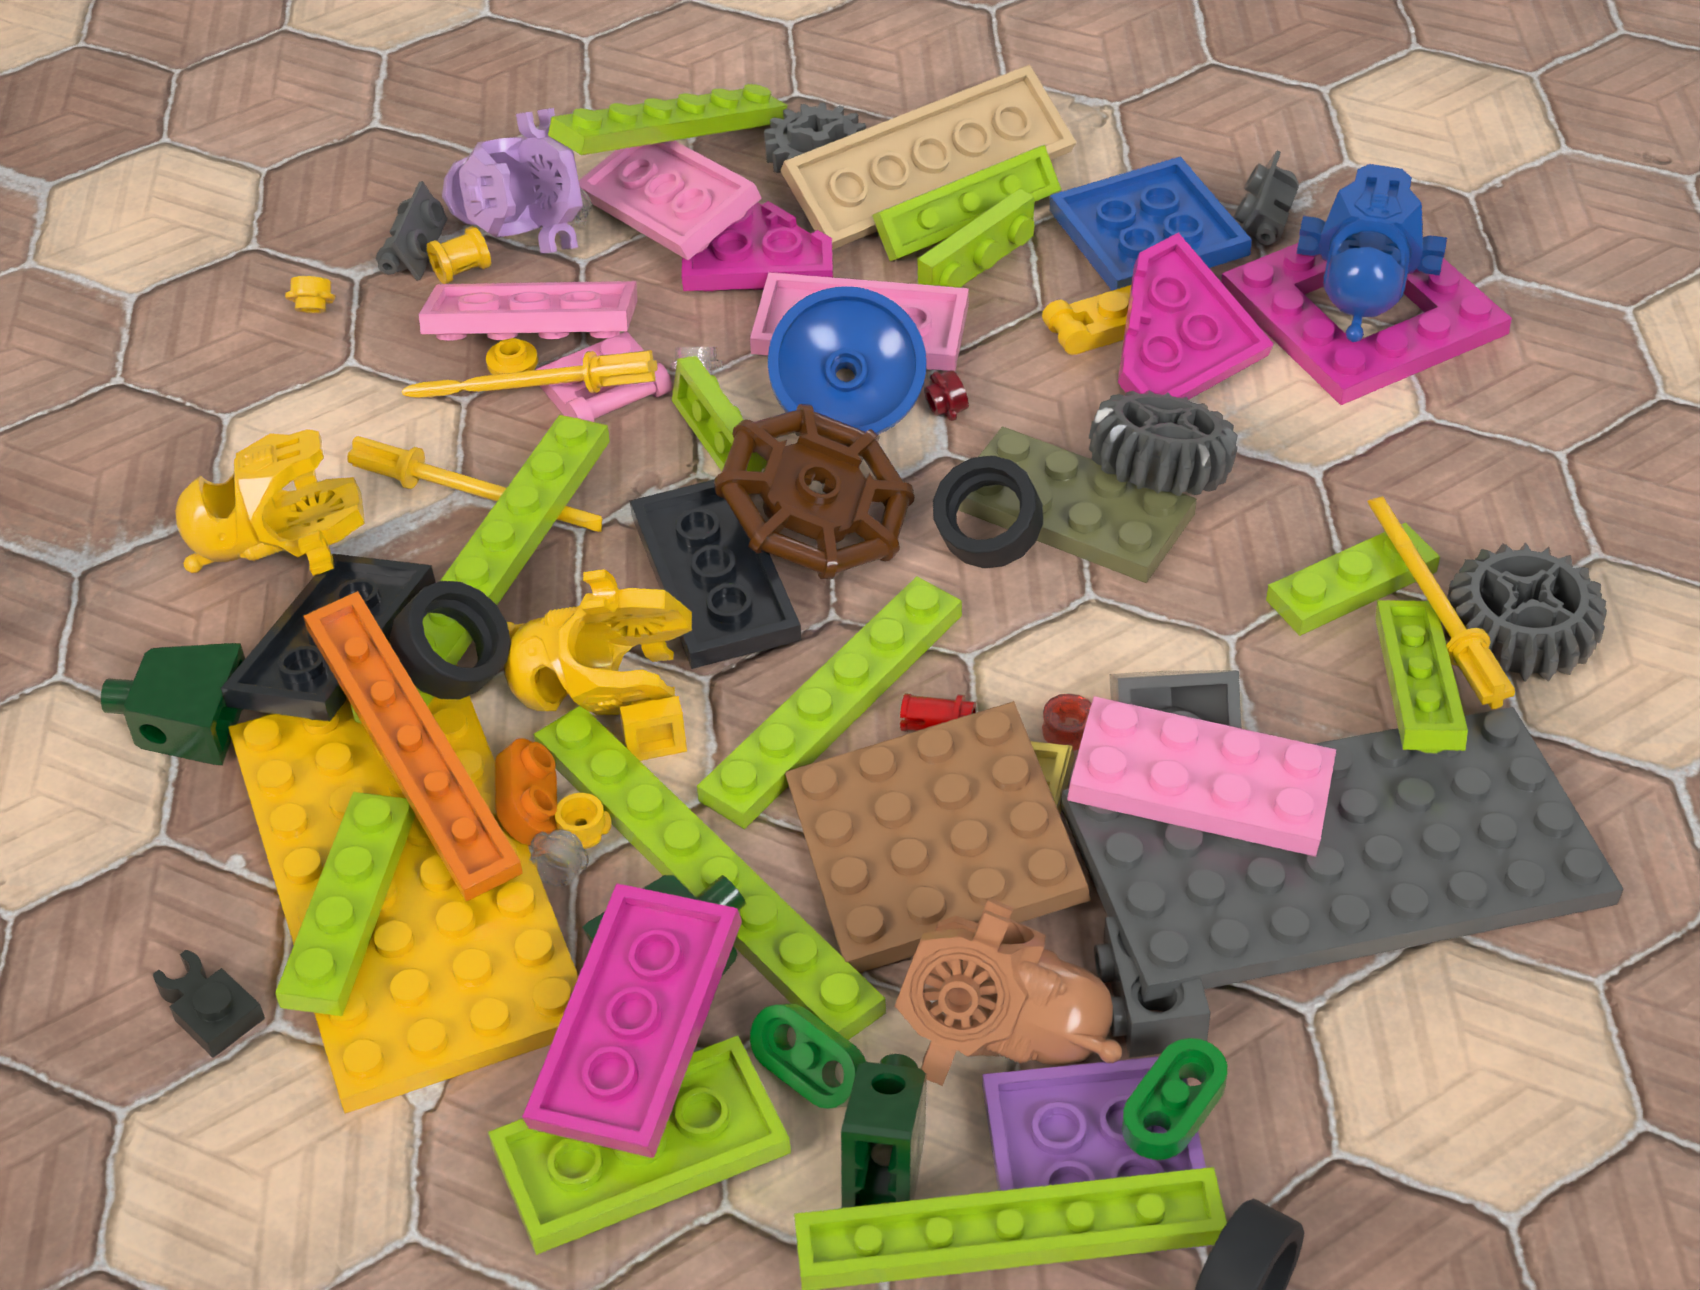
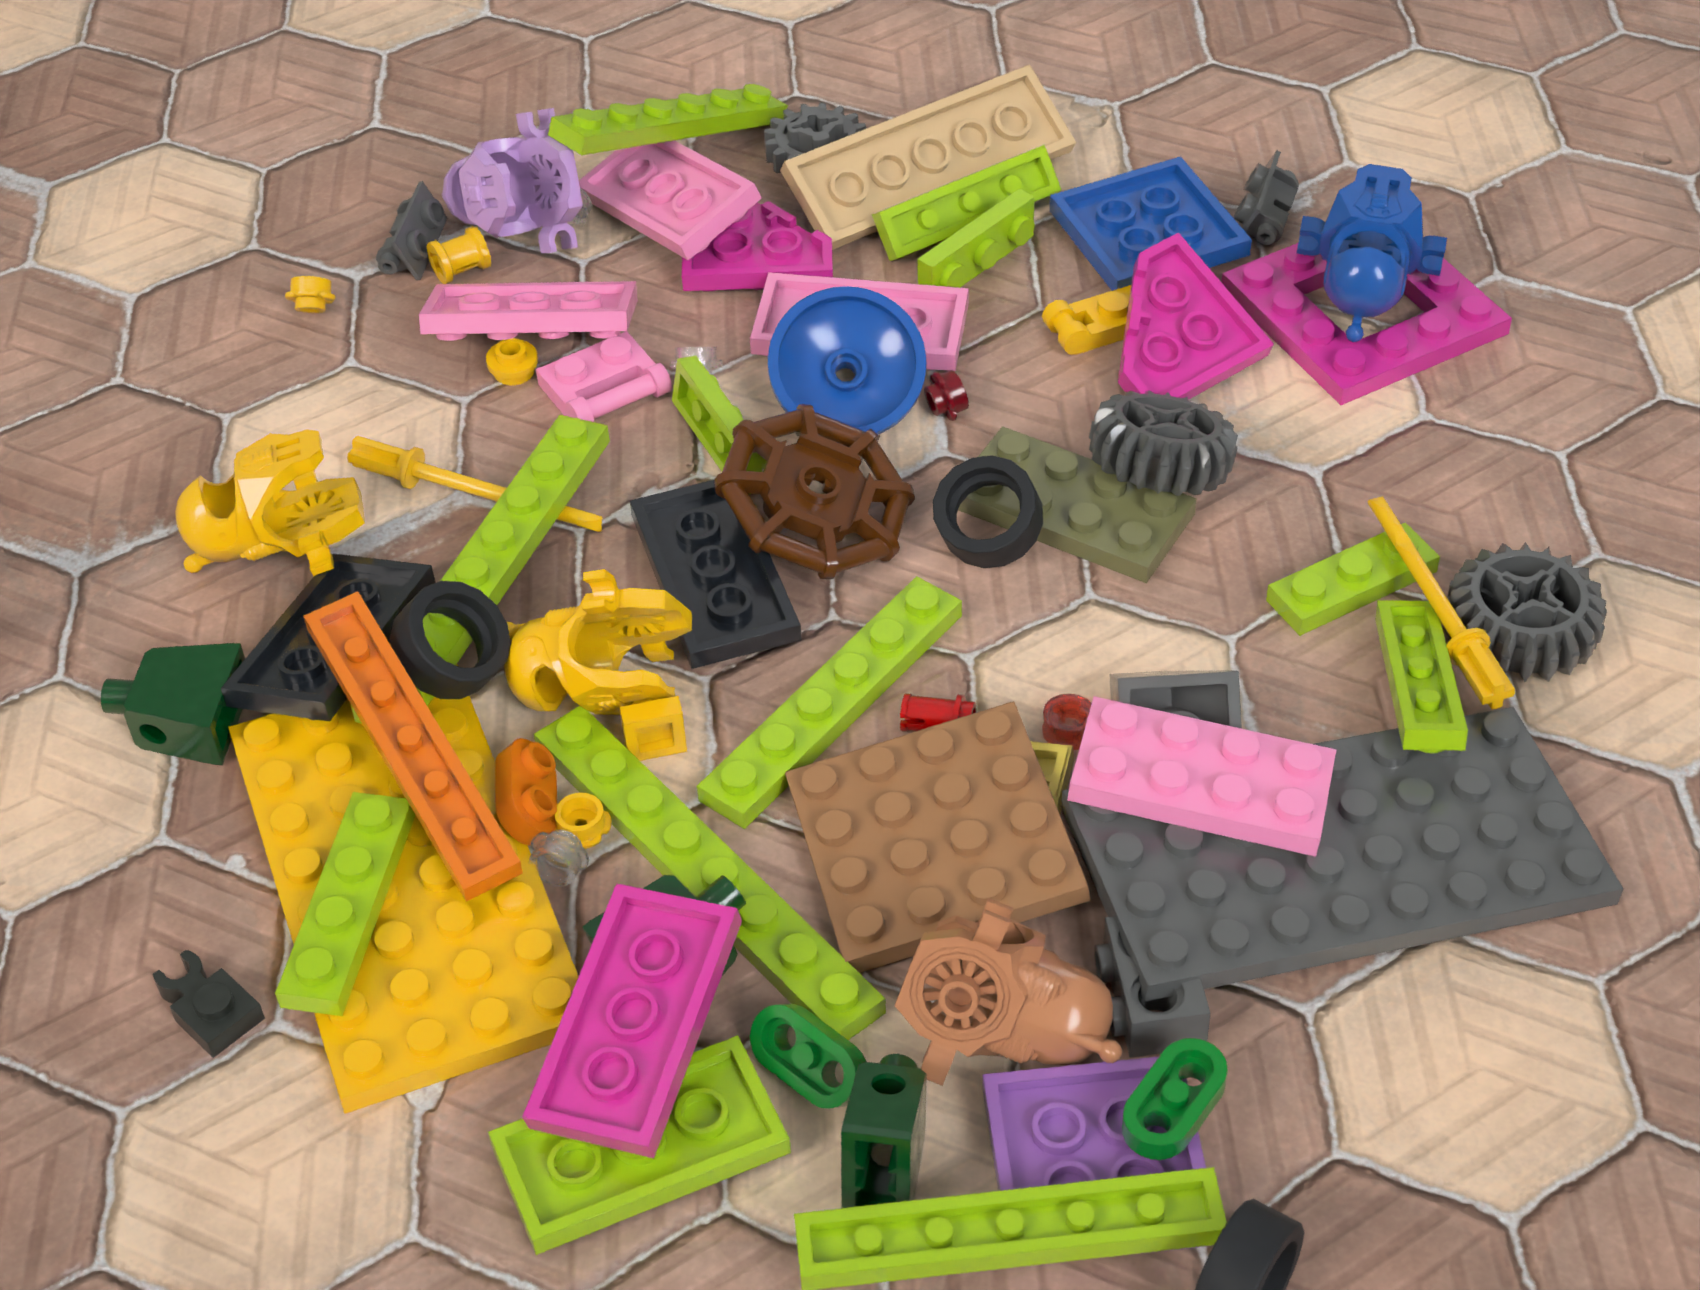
(595, 372): yellow piece -> none

